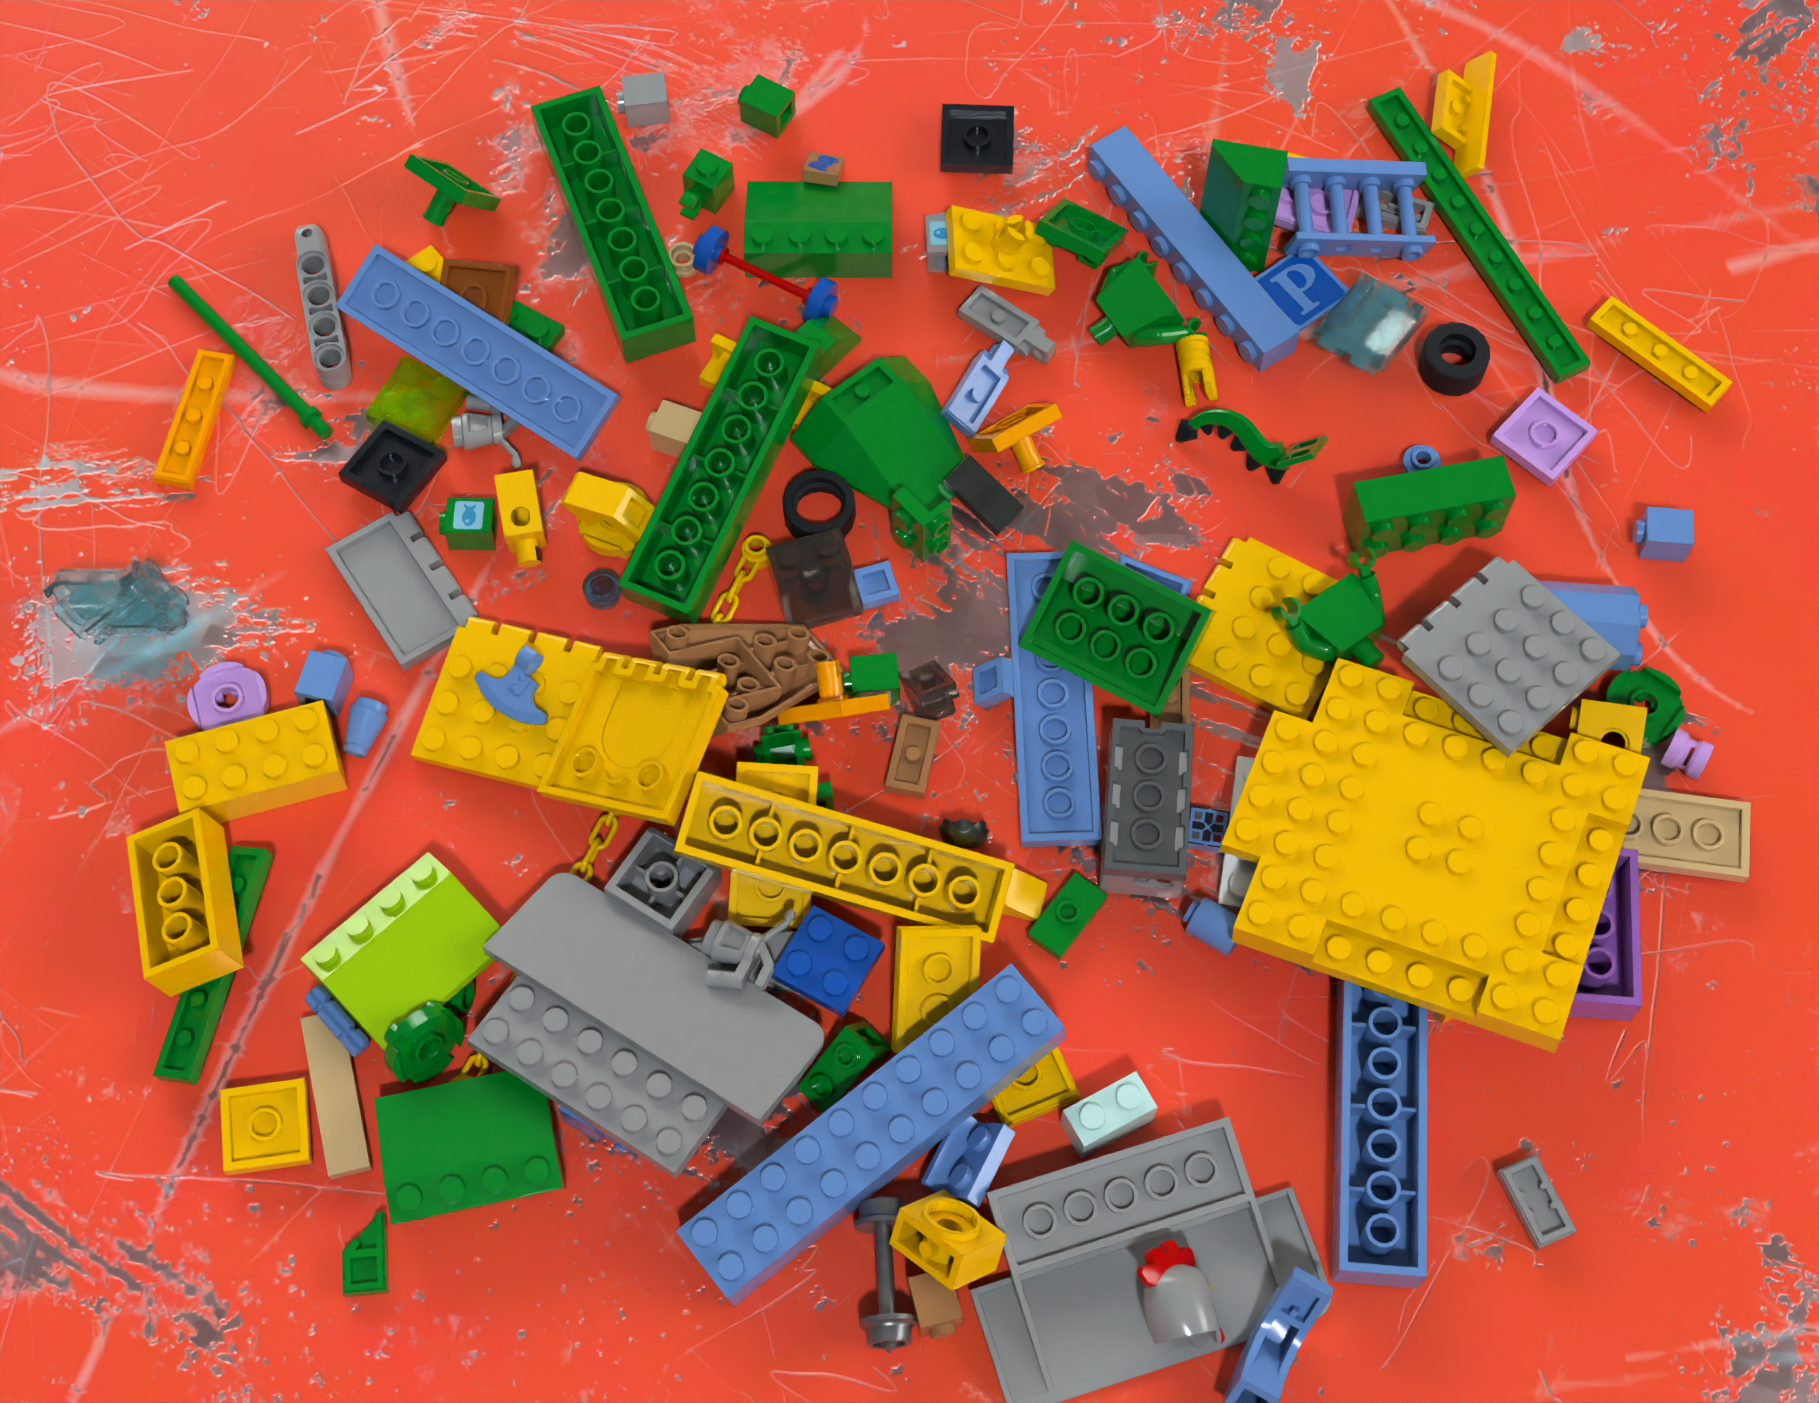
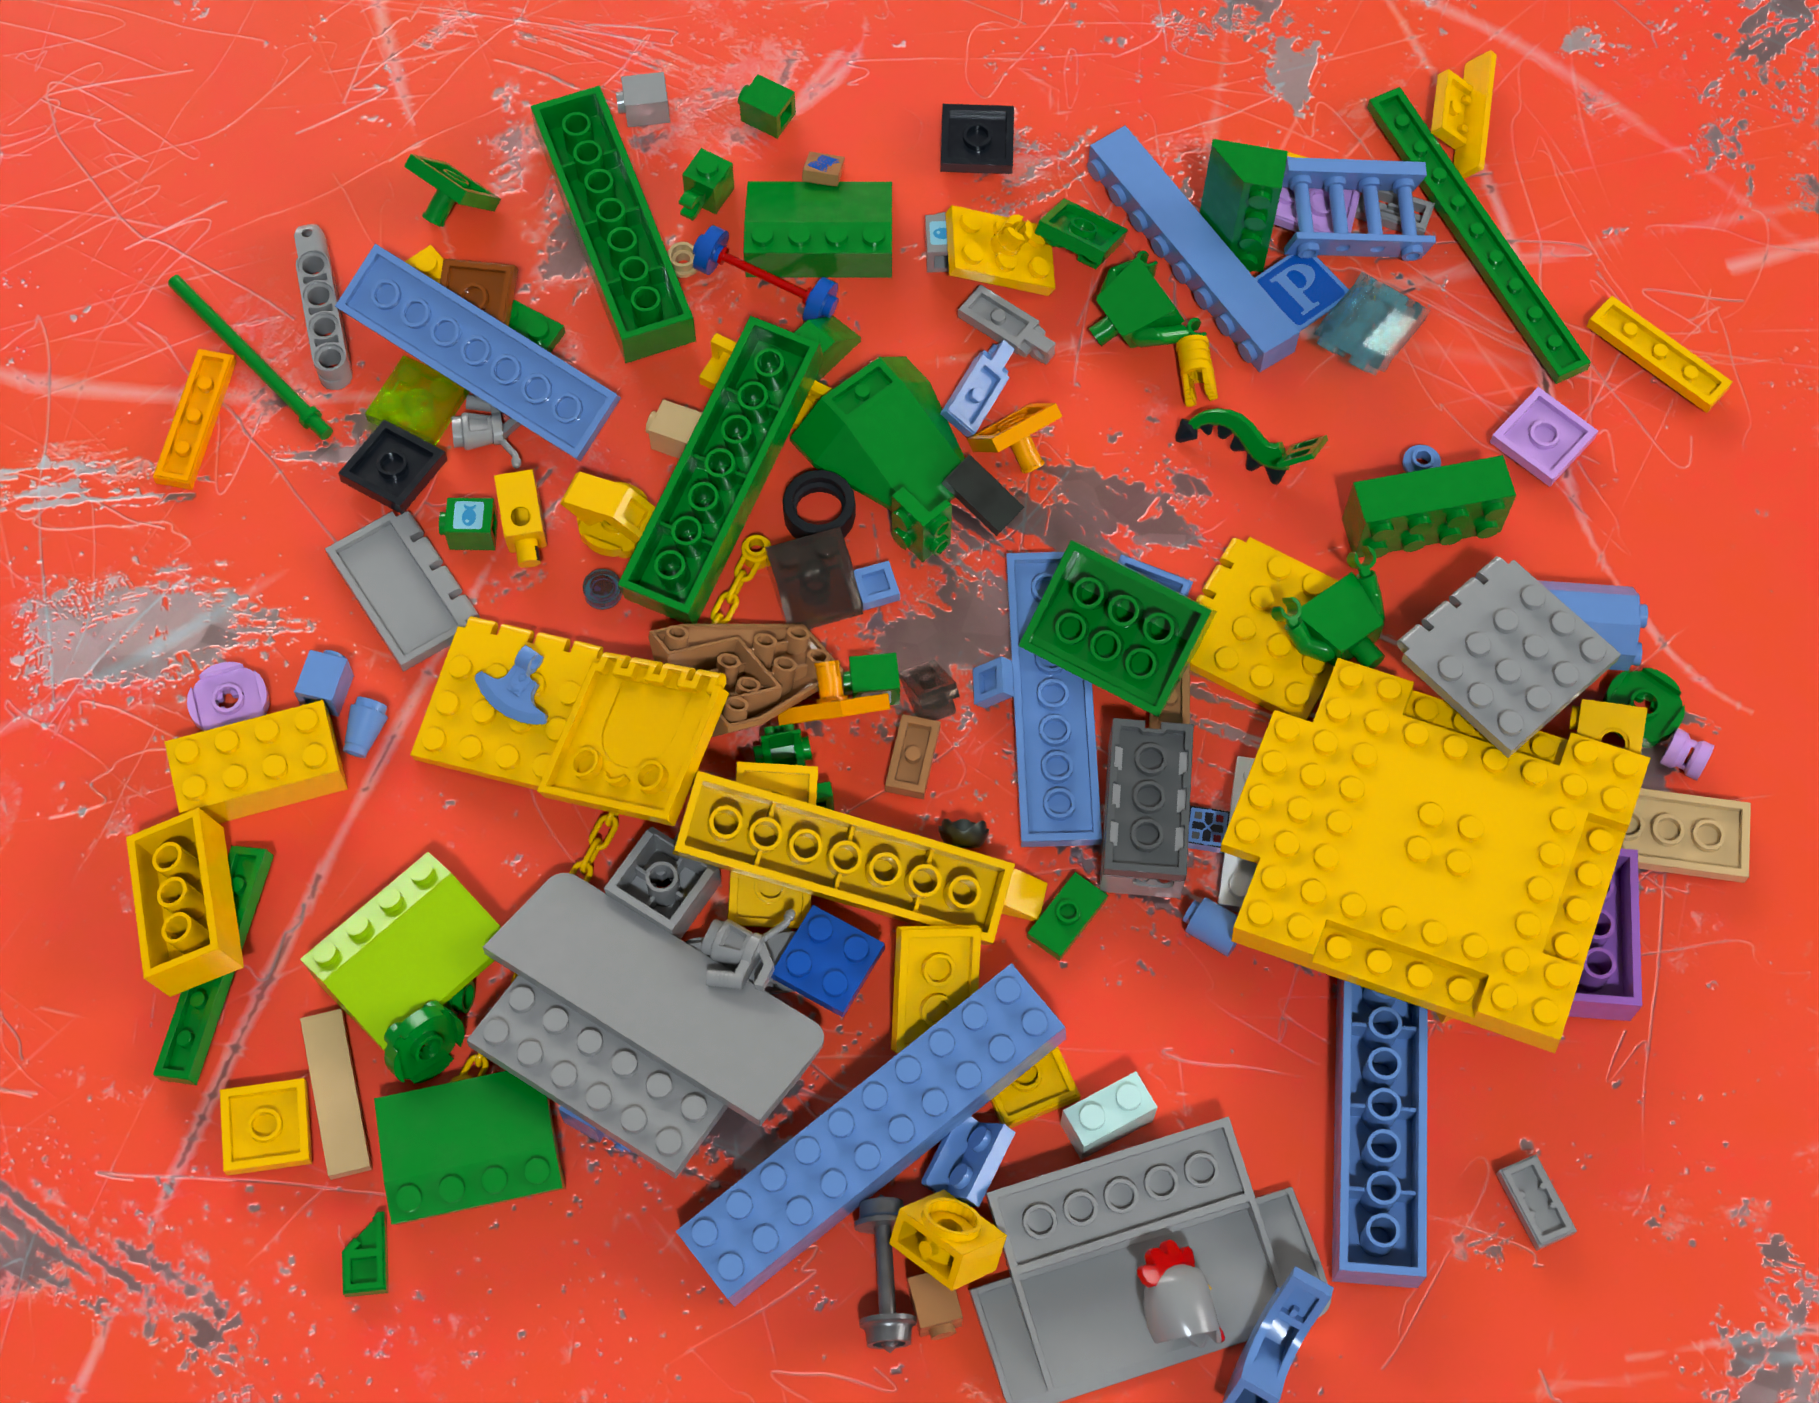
(118, 601): clear light blue brick -> none
(337, 1020): medium blue axle -> none
(843, 1064): green bracket -> none
(1460, 340): black tyre -> none
(1664, 533): medium blue brick -> none

